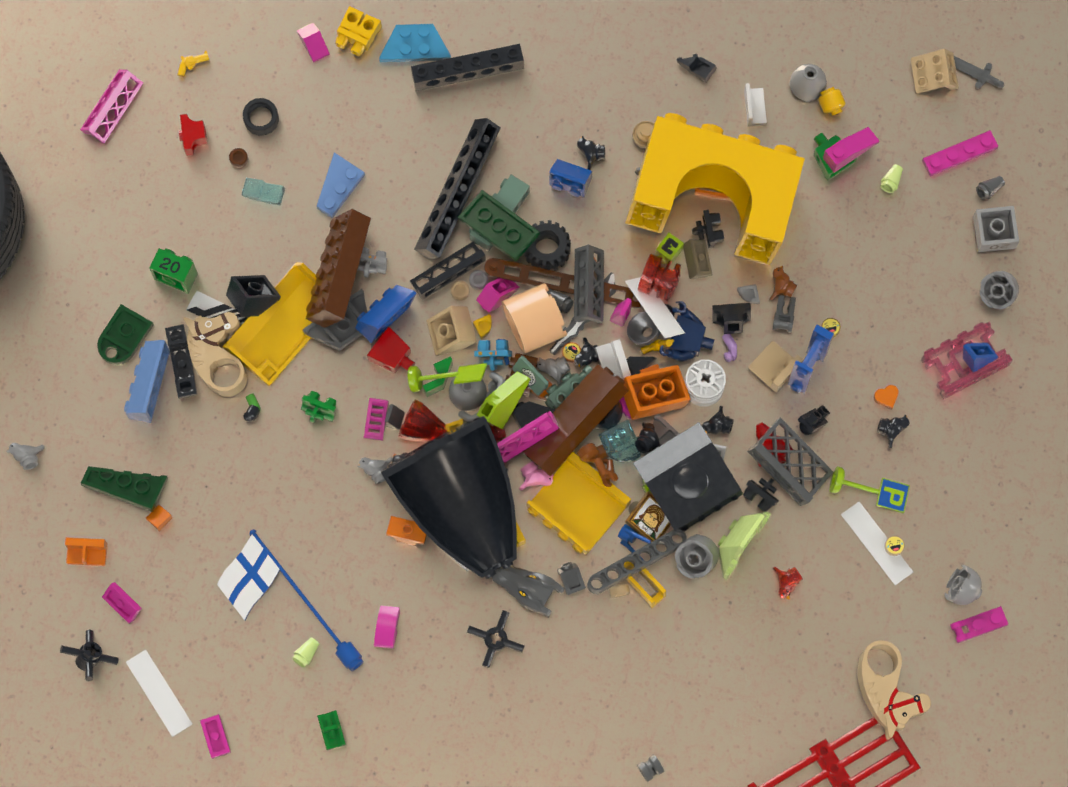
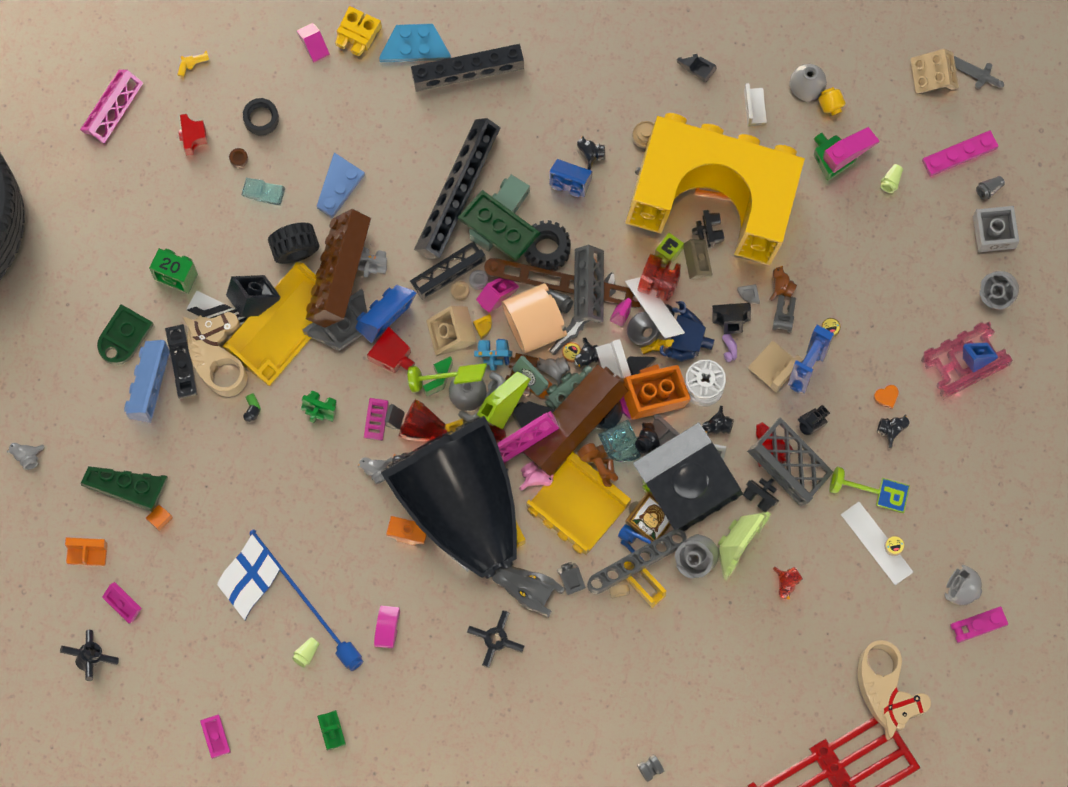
(159, 693): white sticker -> none
(293, 243): none -> black tyre

